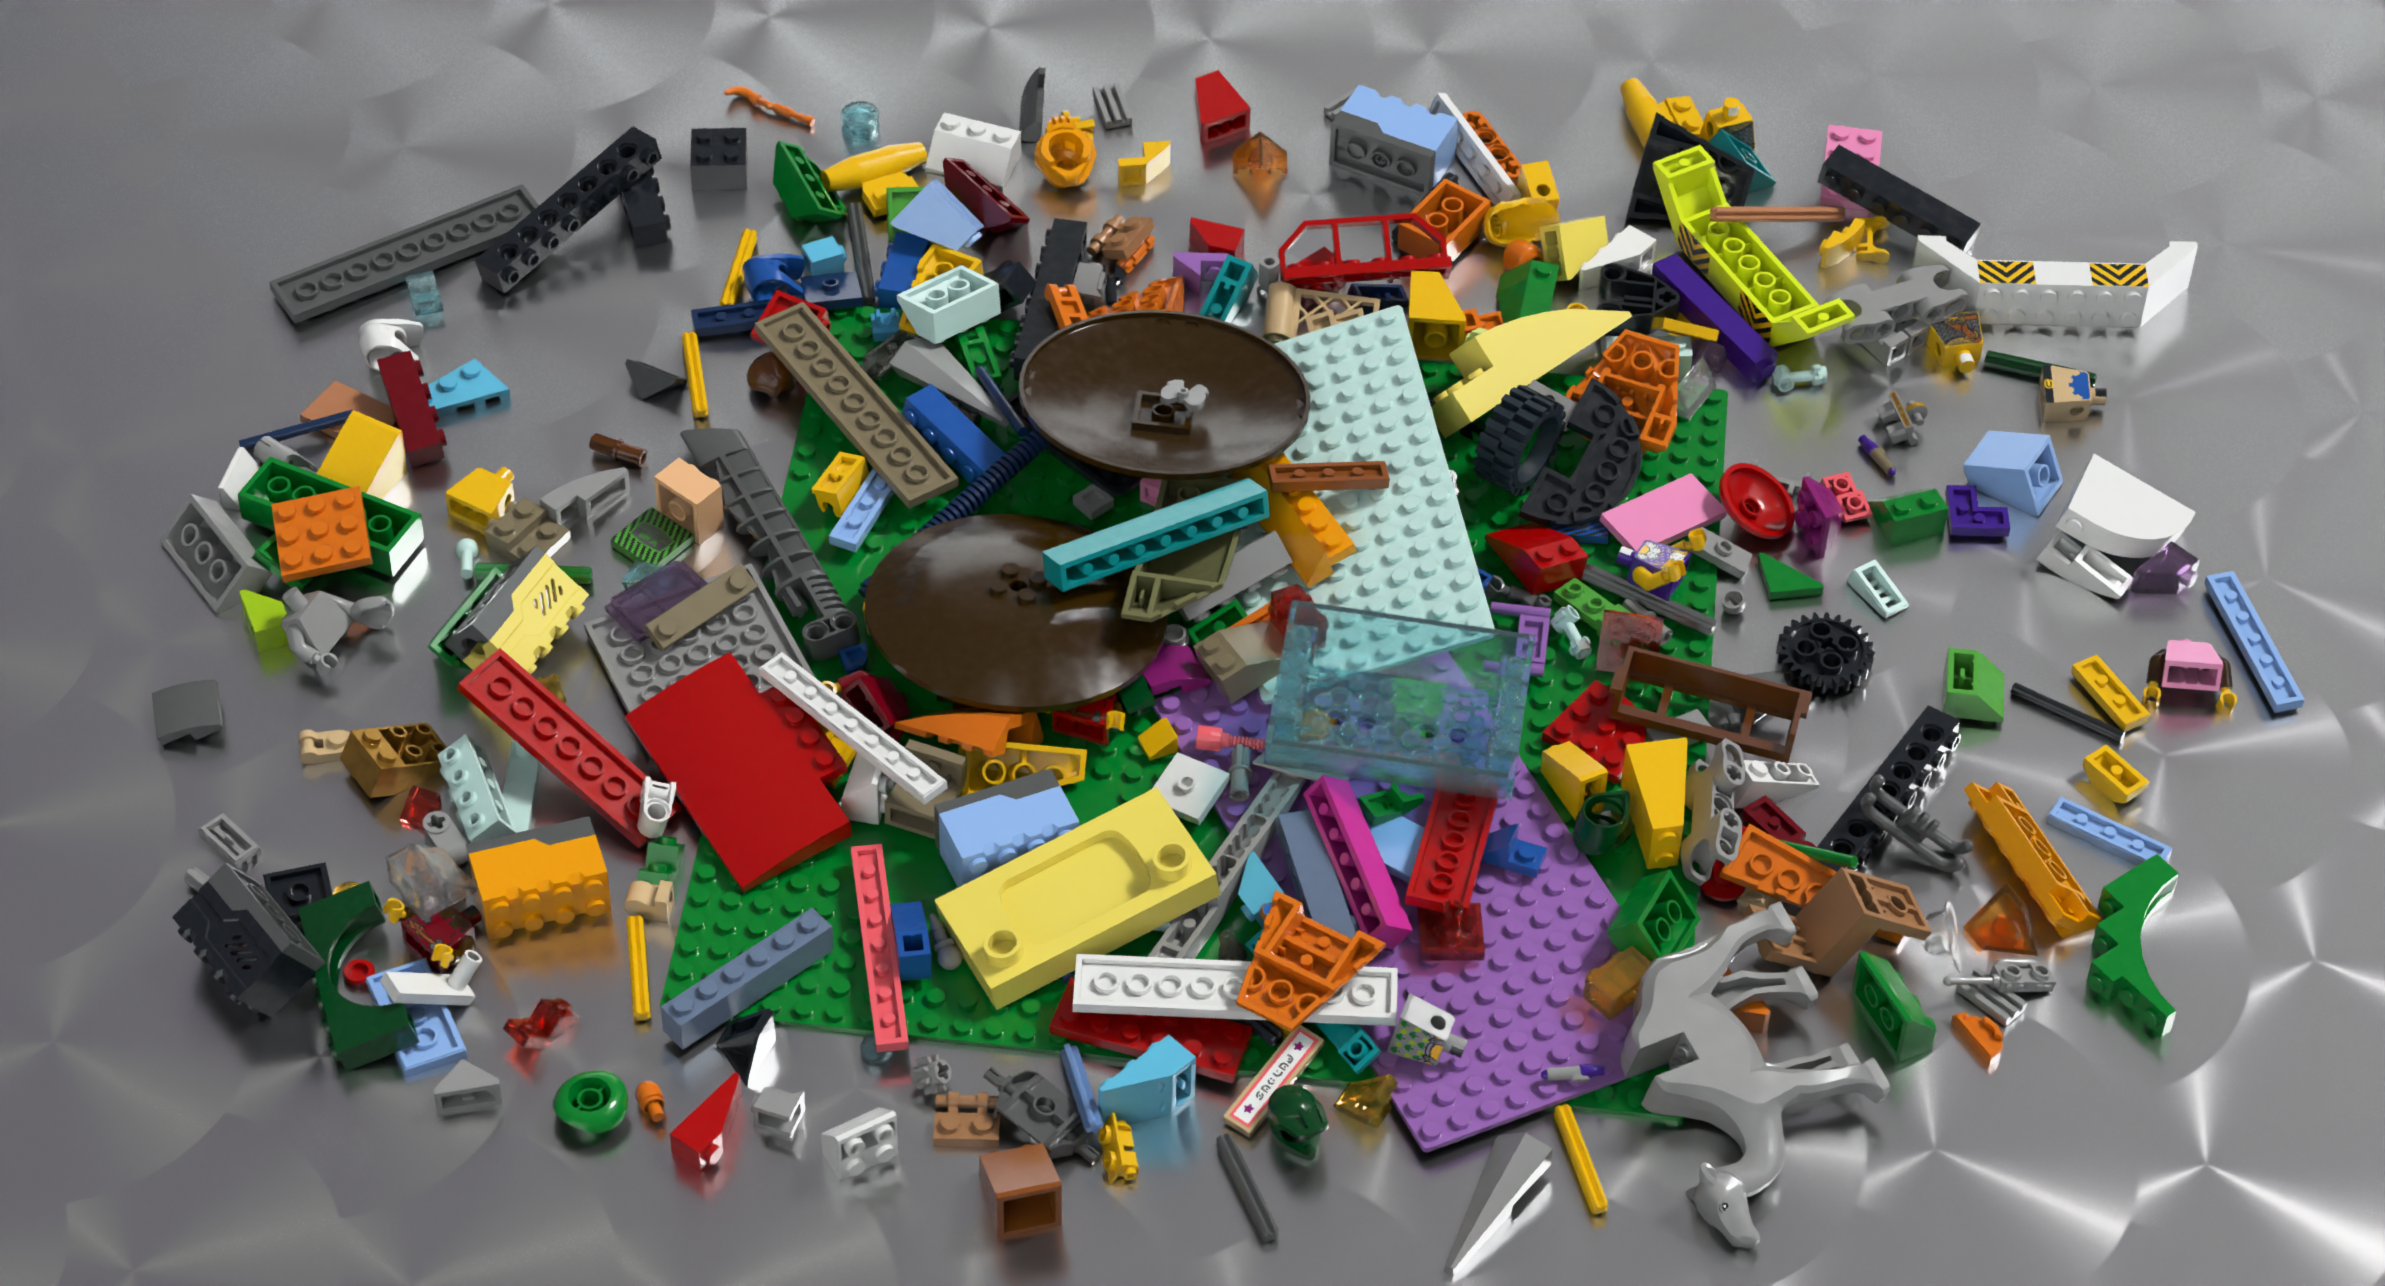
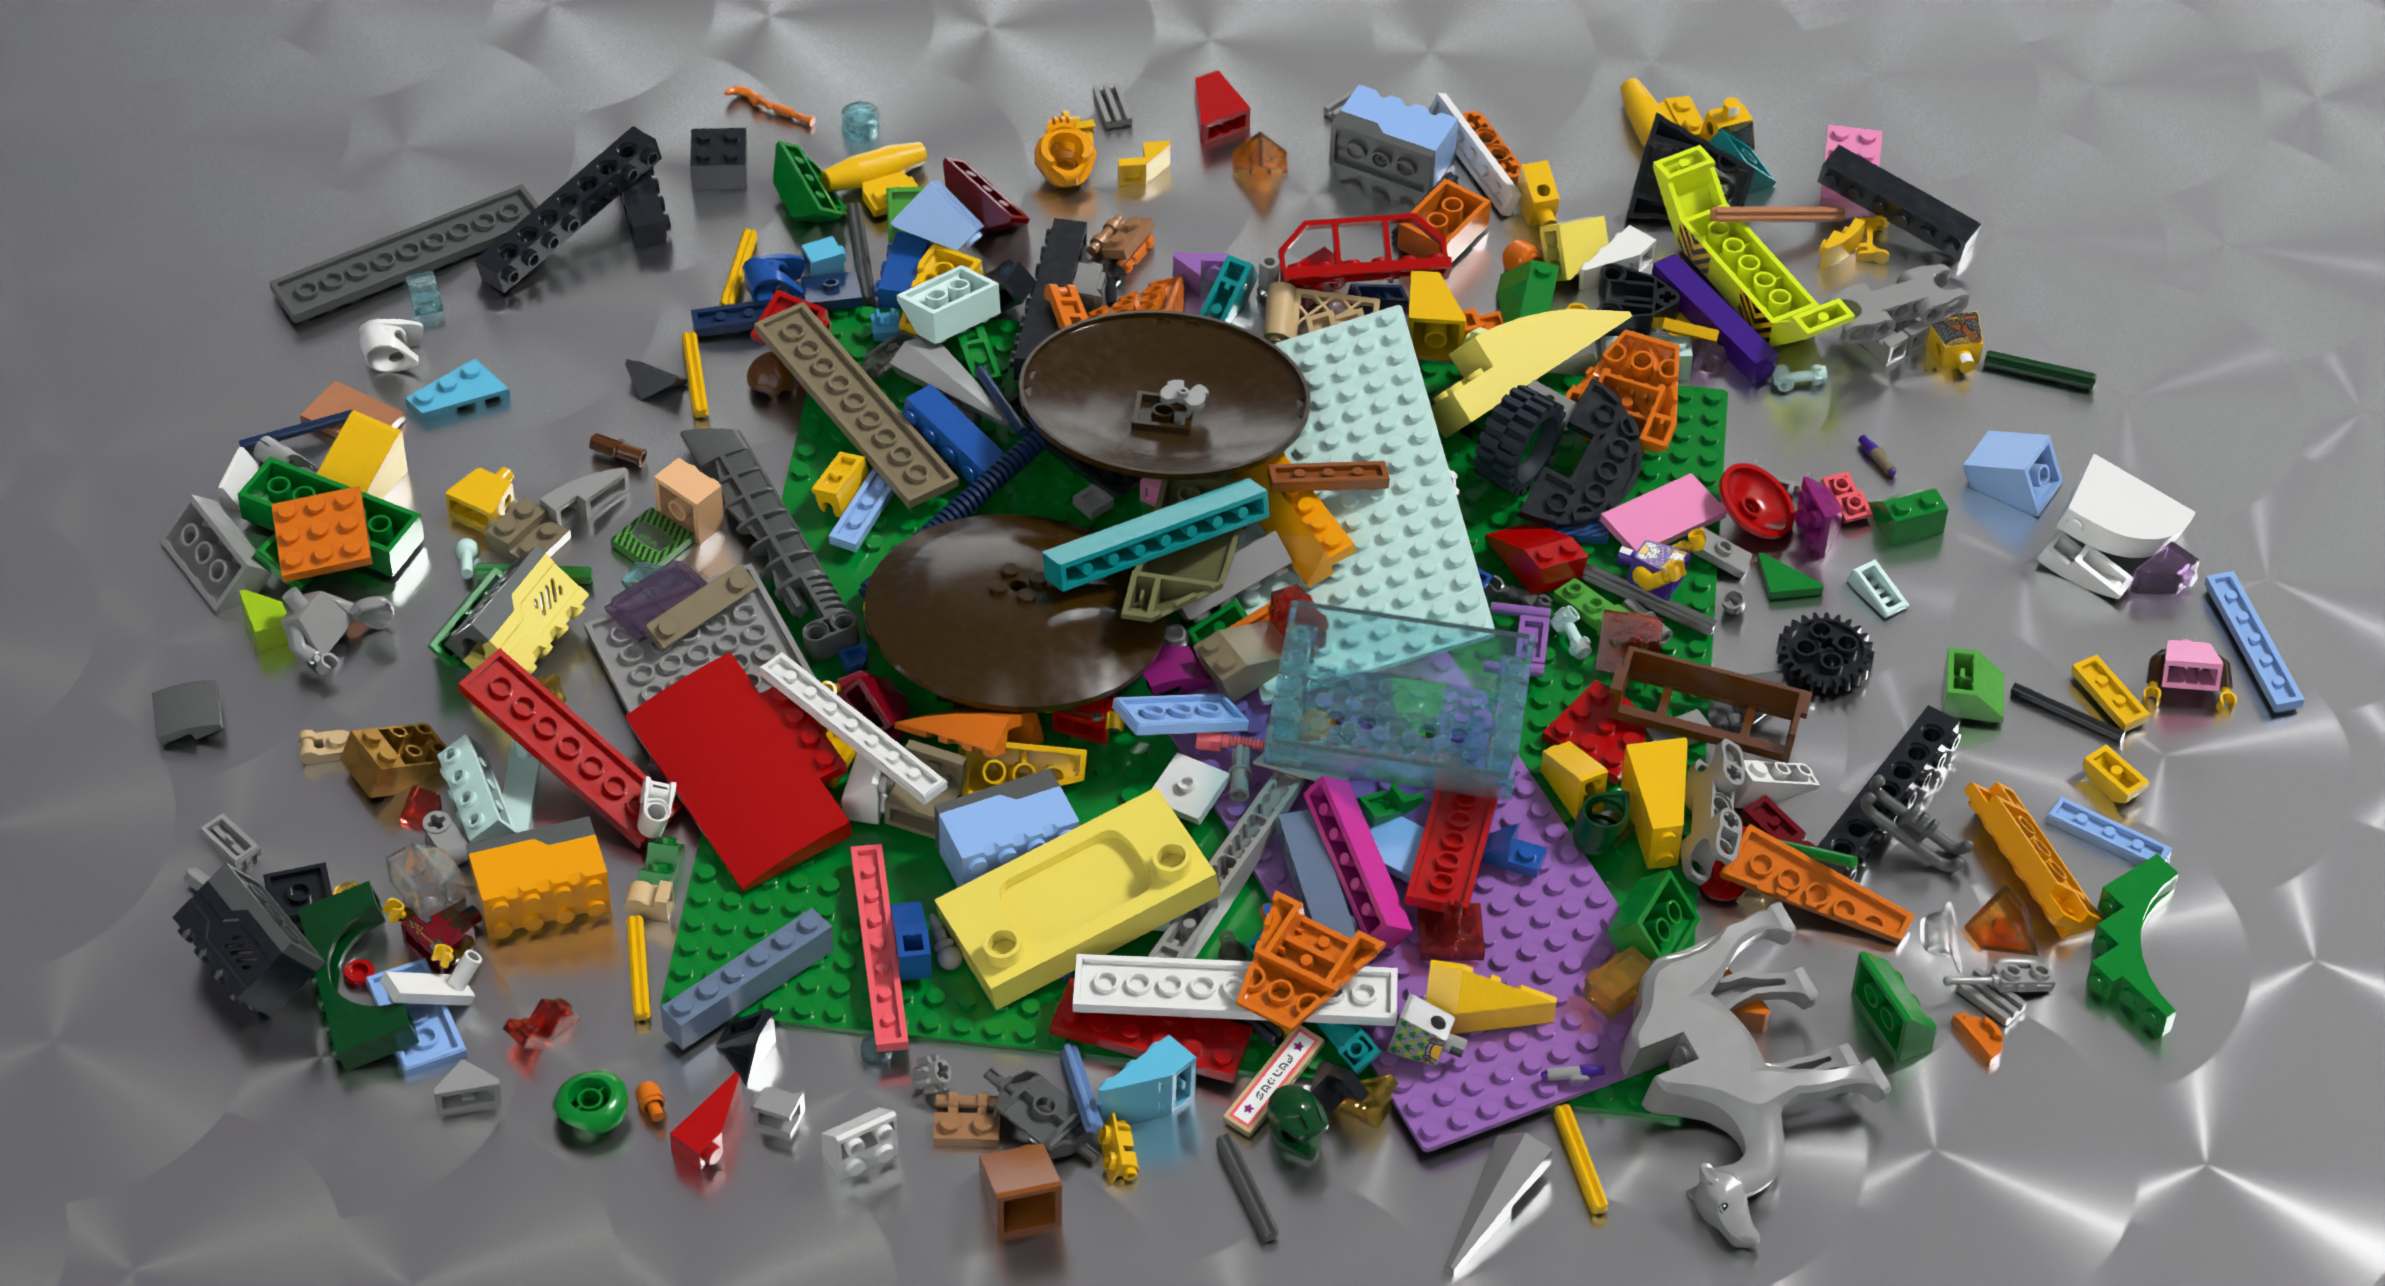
(411, 409): dark red brick -> none
(984, 146): white slope -> none
(1032, 107): dark grey slope -> none
(1159, 740): yellow slope -> none
(1180, 714): none -> light blue tile
(1216, 237): red slope -> none
(1256, 888): medium azure slope -> none
(1334, 1085): none -> black slope
(1485, 1002): none -> yellow wedge
(1518, 220): yellow hair -> none
(1694, 389): clear slope -> none
(1843, 920): medium nougat bracket -> none
(1912, 414): light grey hips -> none
(1969, 519): dark purple plate -> none
(2062, 290): white slope -> none
(2067, 394): tan torso -> none

